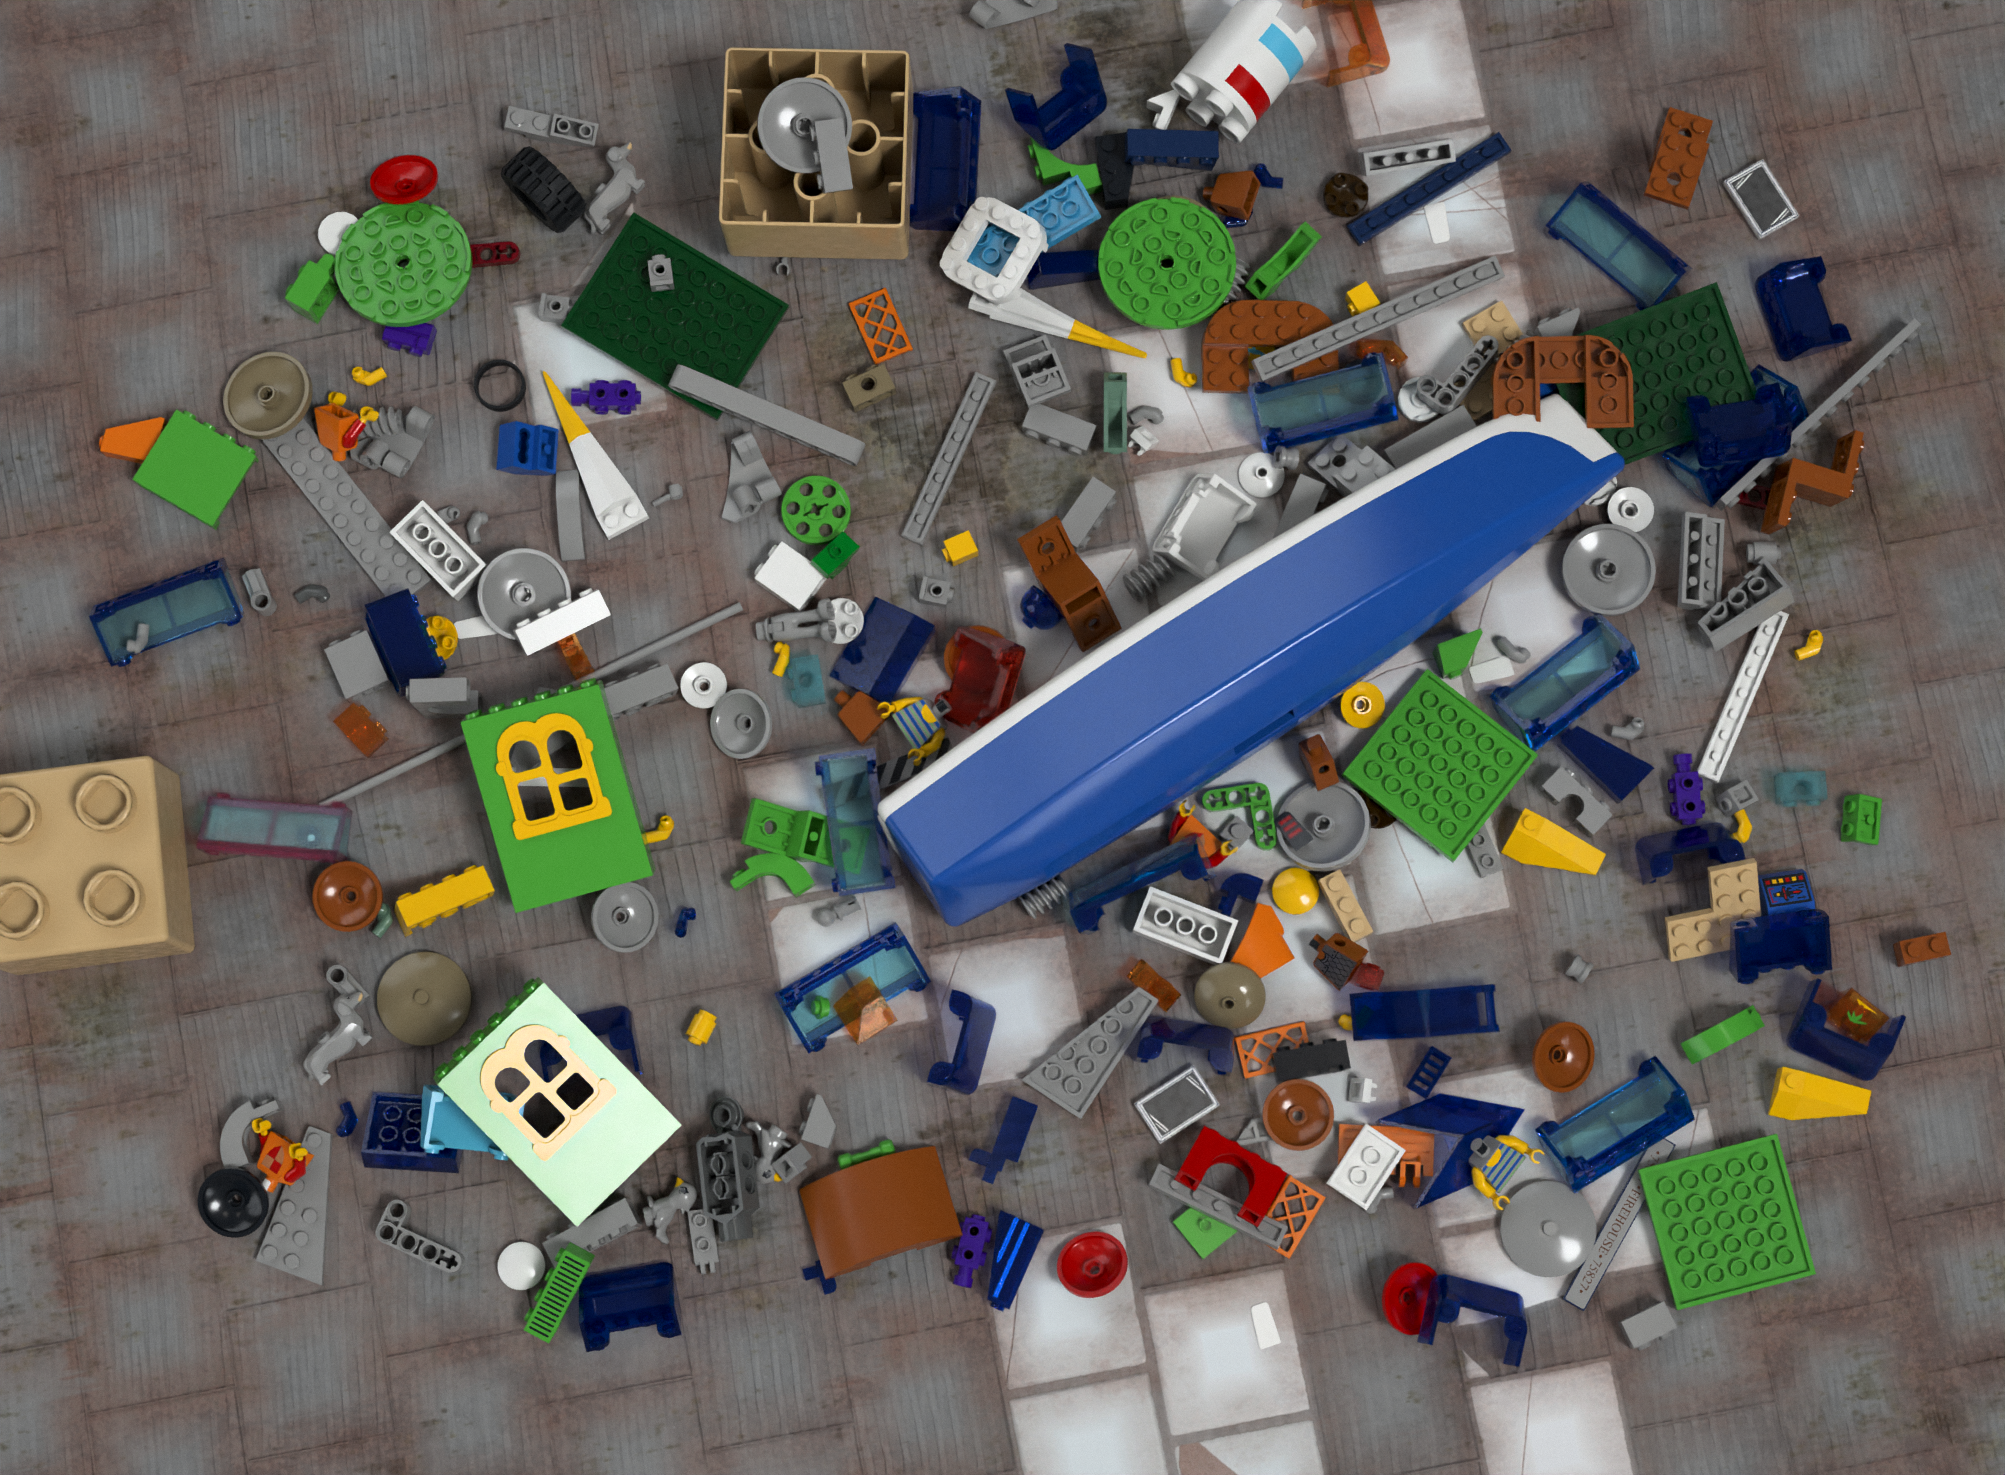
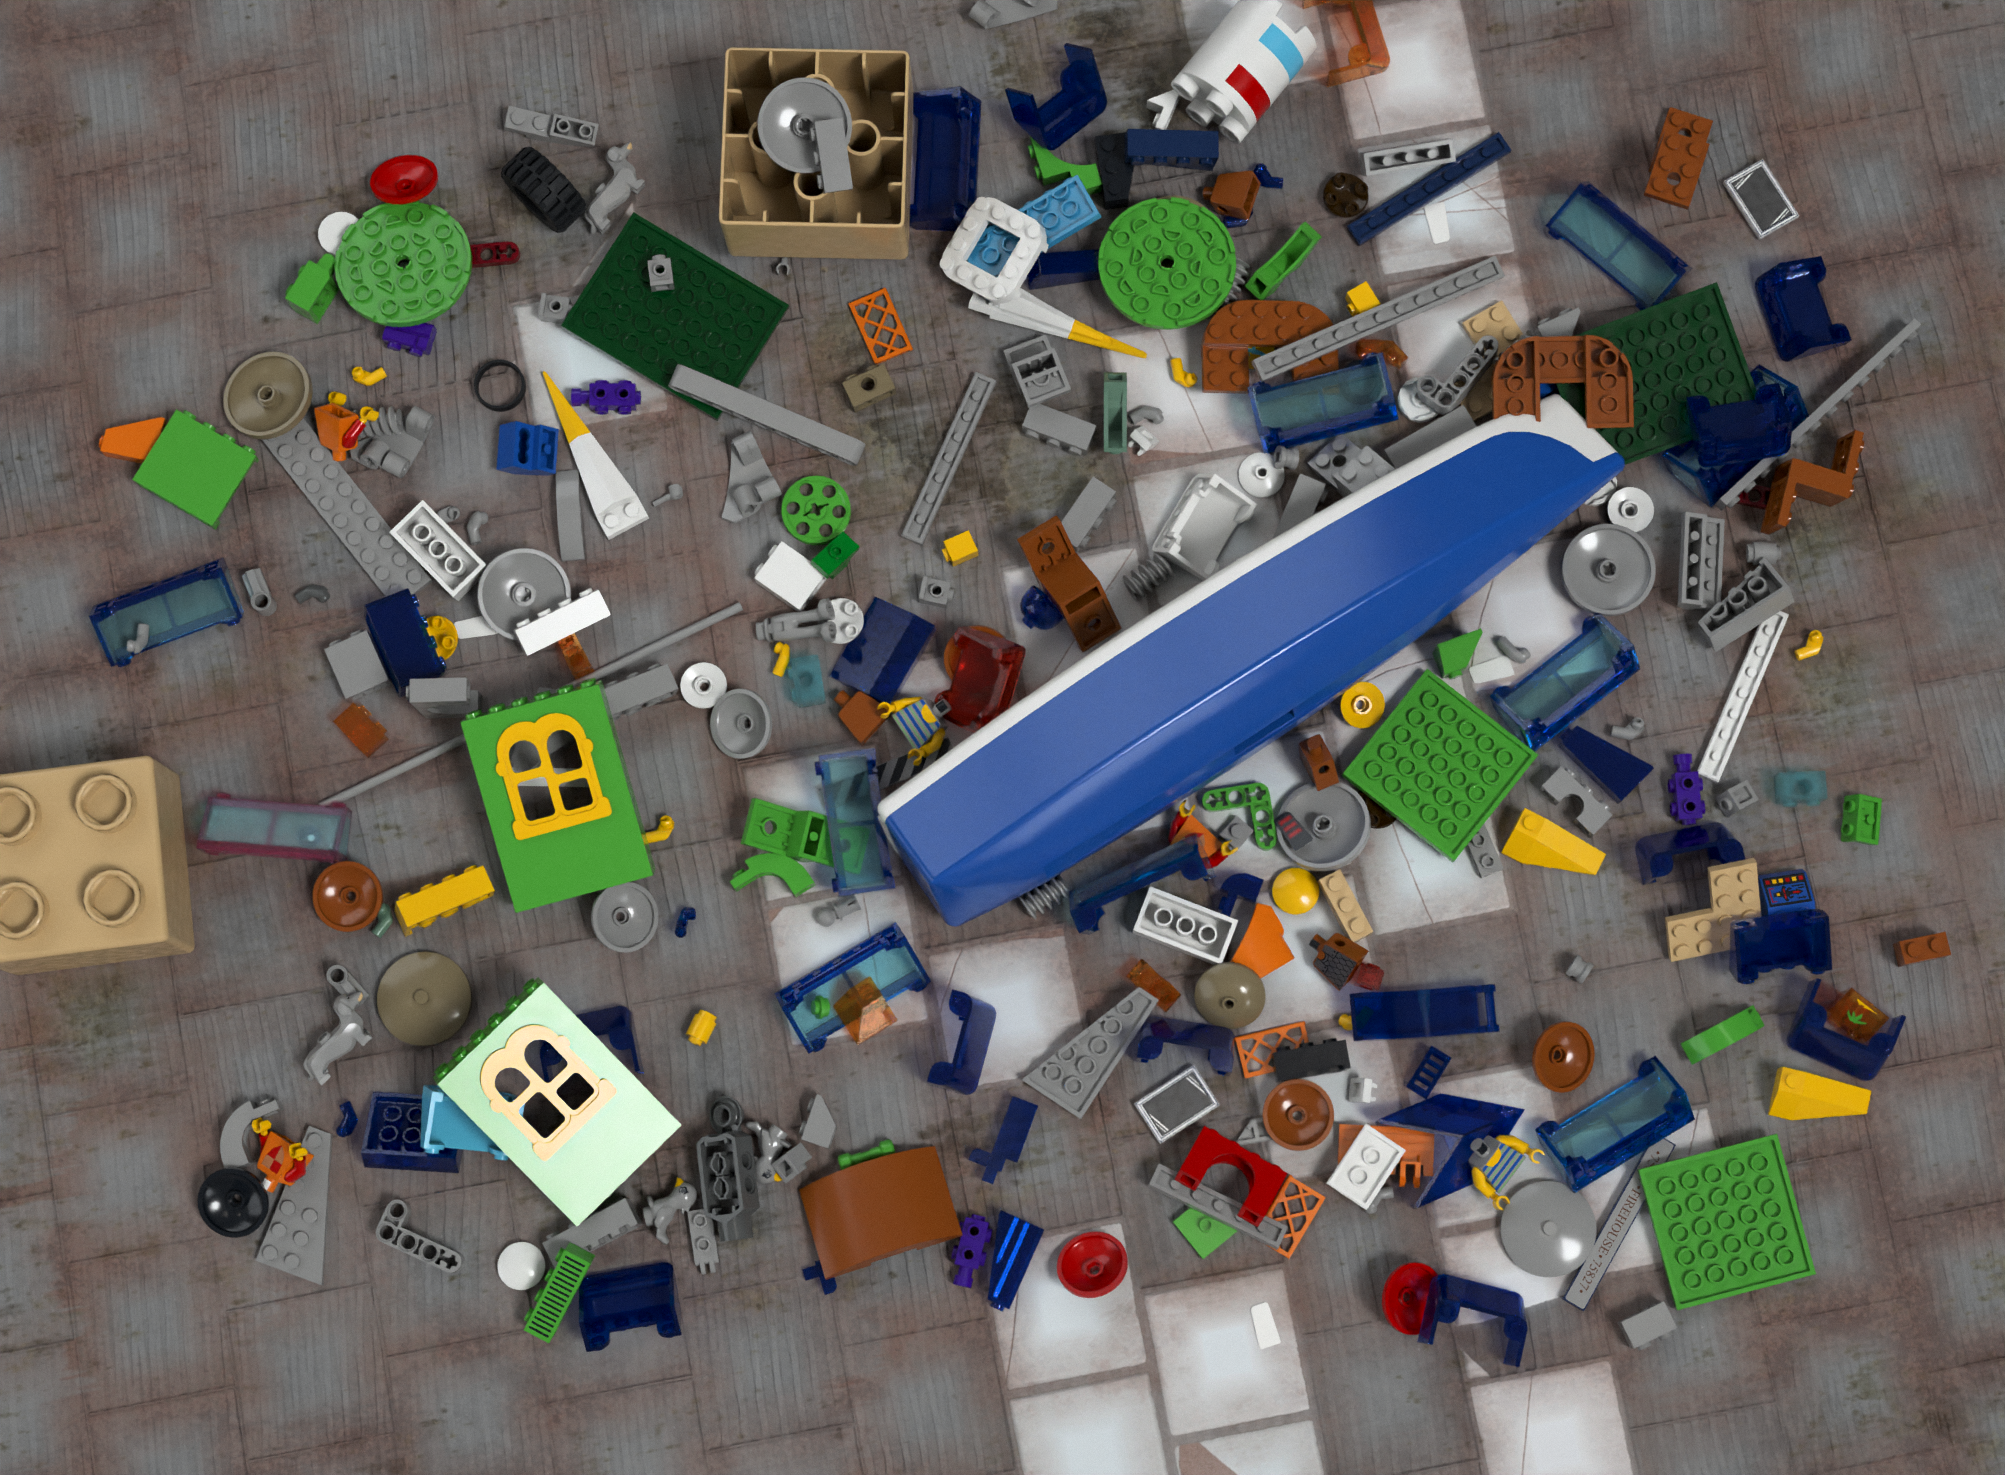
(1745, 827): yellow arm -> none

